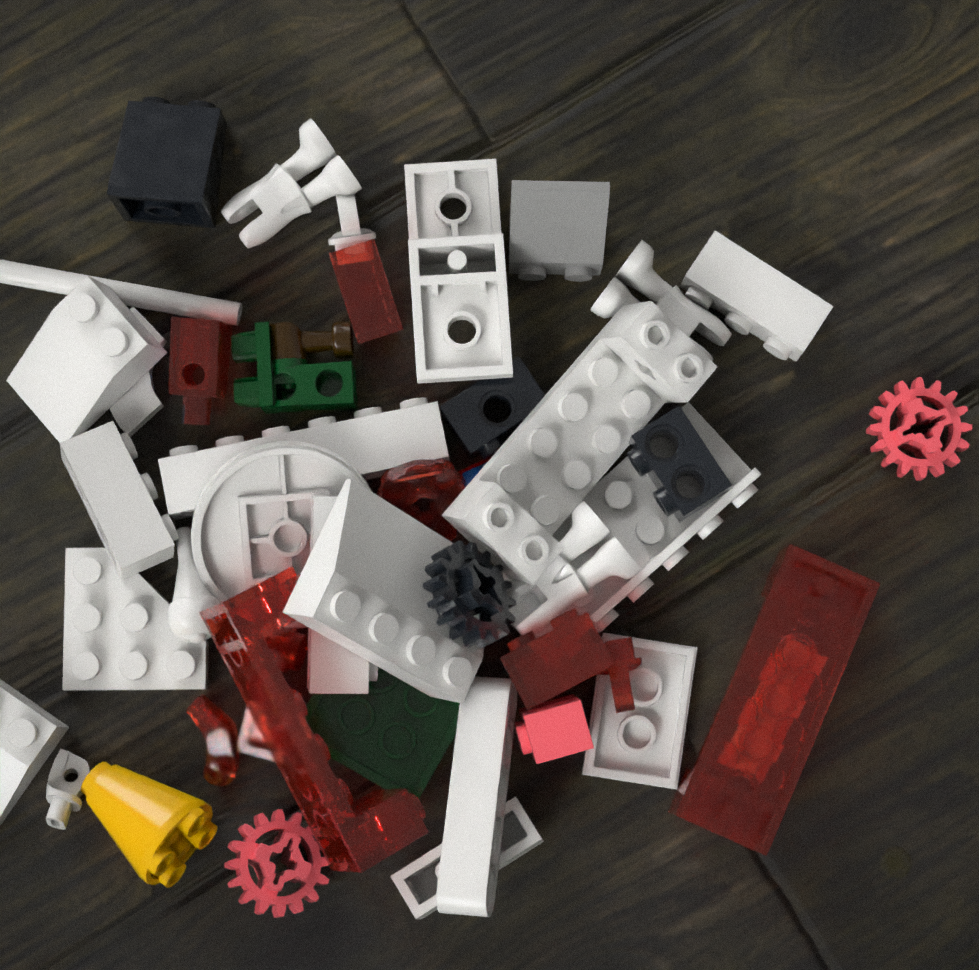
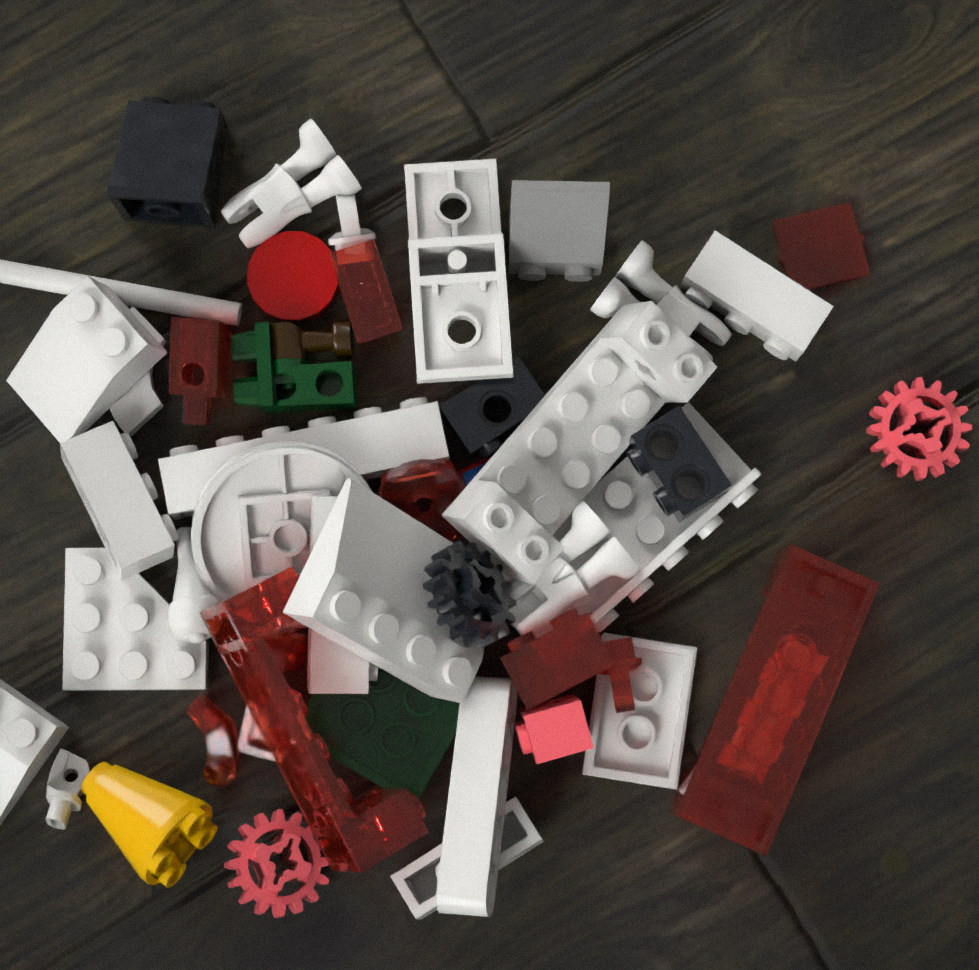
(292, 277): none -> red tile
(821, 247): none -> clear red piece

